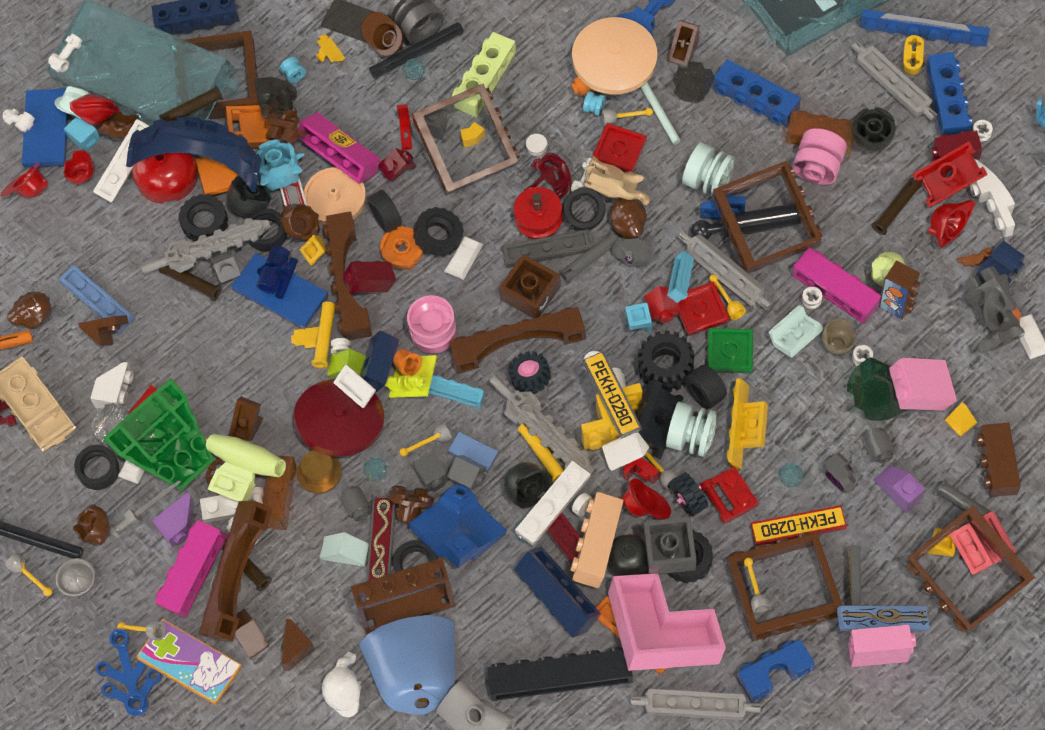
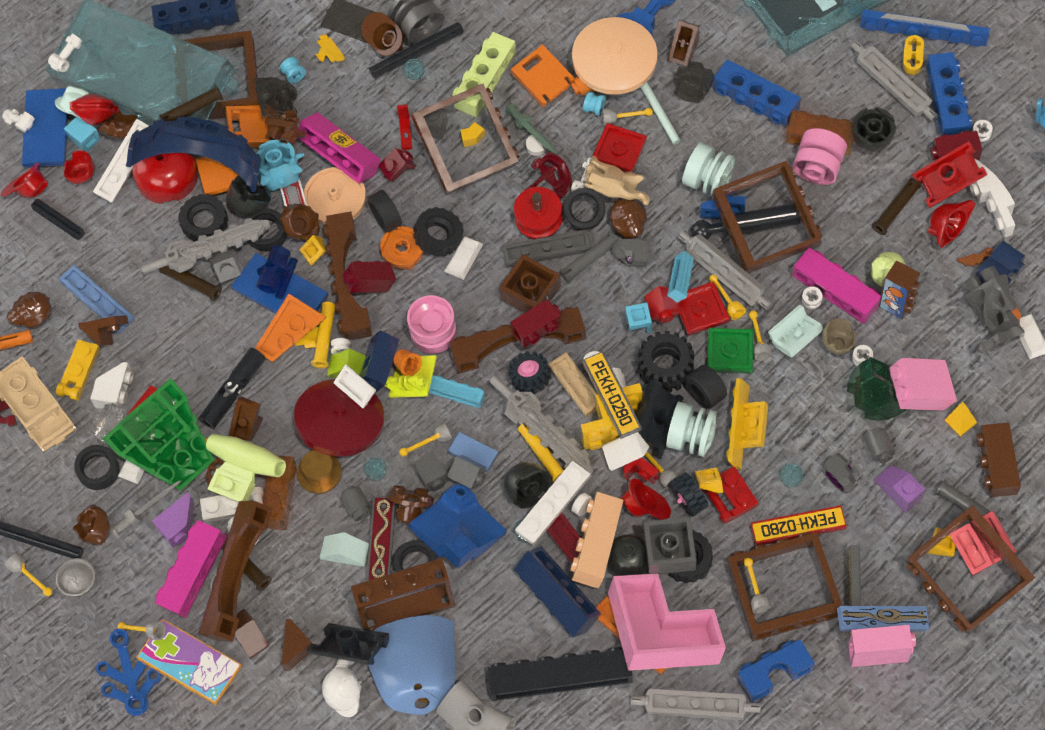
(57, 219): none -> black axle
(78, 370): none -> yellow plate
(233, 385): none -> black piece
(288, 327): none -> orange wing
(350, 643): none -> black piece
(524, 121): none -> sand green sword
(536, 323): none -> dark red brick
(544, 78): none -> orange container
(574, 383): none -> tan plate
(709, 480): none -> yellow slope
(761, 350): none -> light grey hinge

